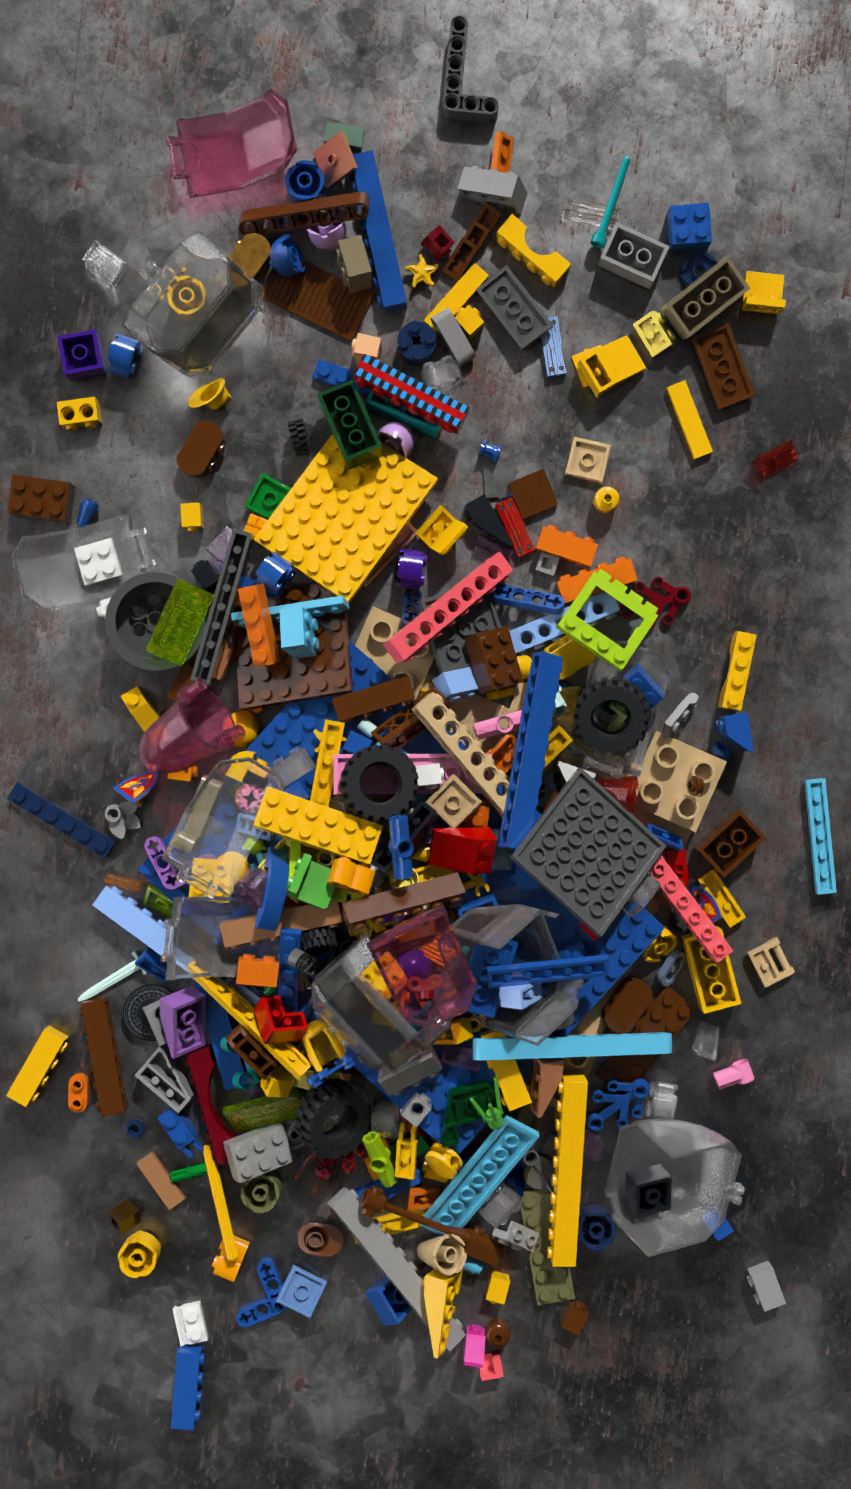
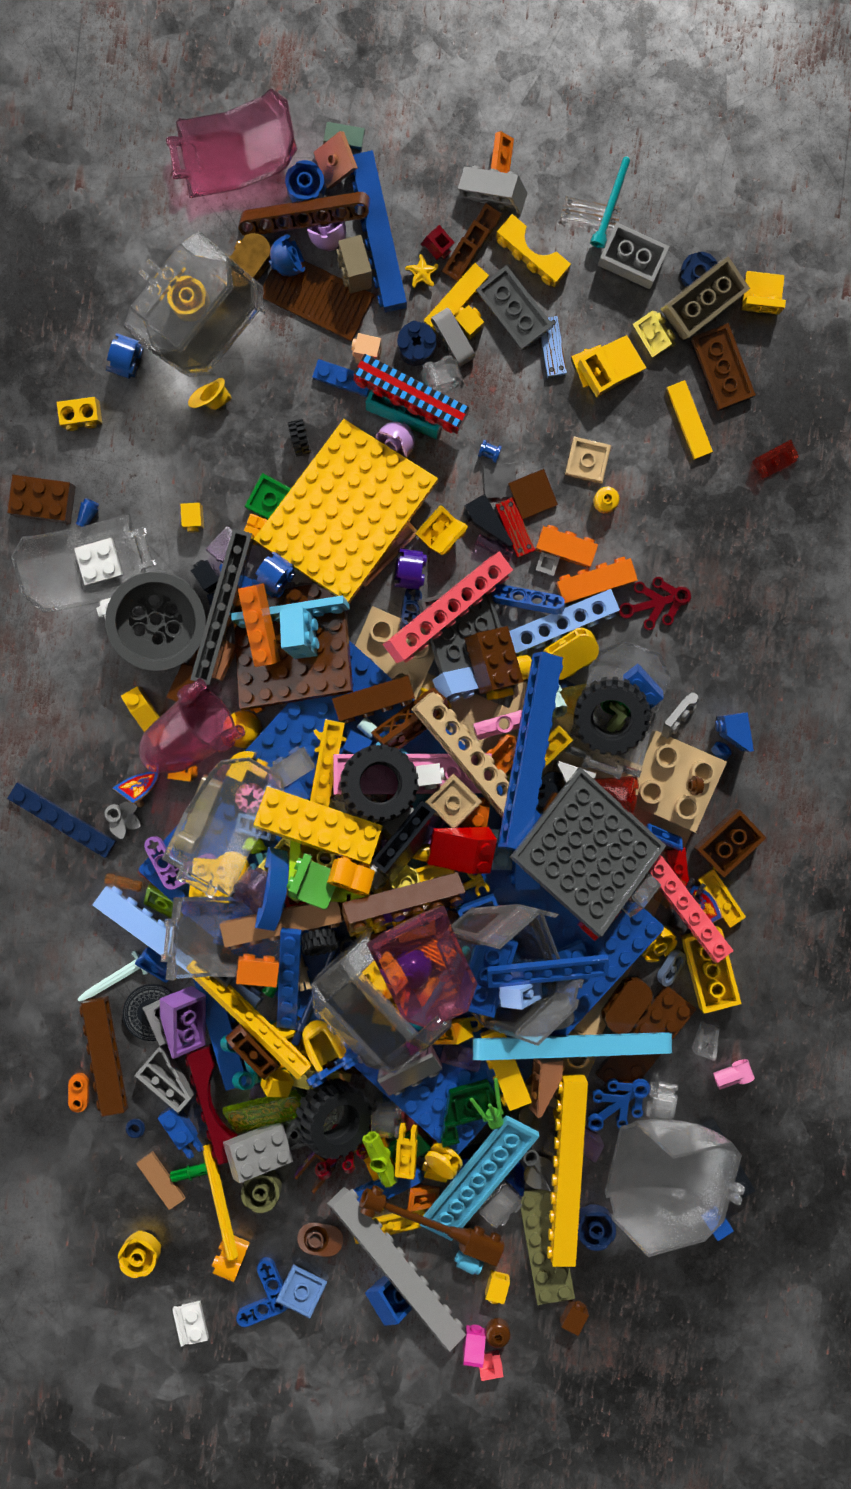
(37, 1066): yellow brick -> none
(82, 354): dark purple brick -> none
(105, 263): clear brick -> none
(124, 1217): dark brown panel -> none
(179, 622): clear neon green tile -> none
(186, 1387): blue brick -> none
(201, 449): reddish brown brick -> none
(276, 1024): red brick -> none
(304, 962): dark grey beam -> none
(350, 424): dark green brick -> none
(400, 834): blue piece -> none
(416, 1117): light grey brick -> none
(425, 987): dark red piece -> none
(439, 1299): yellow wedge -> none
(443, 1253): tan cone -> none
(455, 77): dark grey beam -> none
(518, 1236): light grey bracket -> none
(595, 640): lime hinge -> none
(648, 1190): black brick -> none
(689, 227): blue brick -> none
(739, 666): yellow arch -> none
(765, 965): tan plate -> none
(766, 1286): light grey brick -> none
(820, 836): medium azure plate -> none

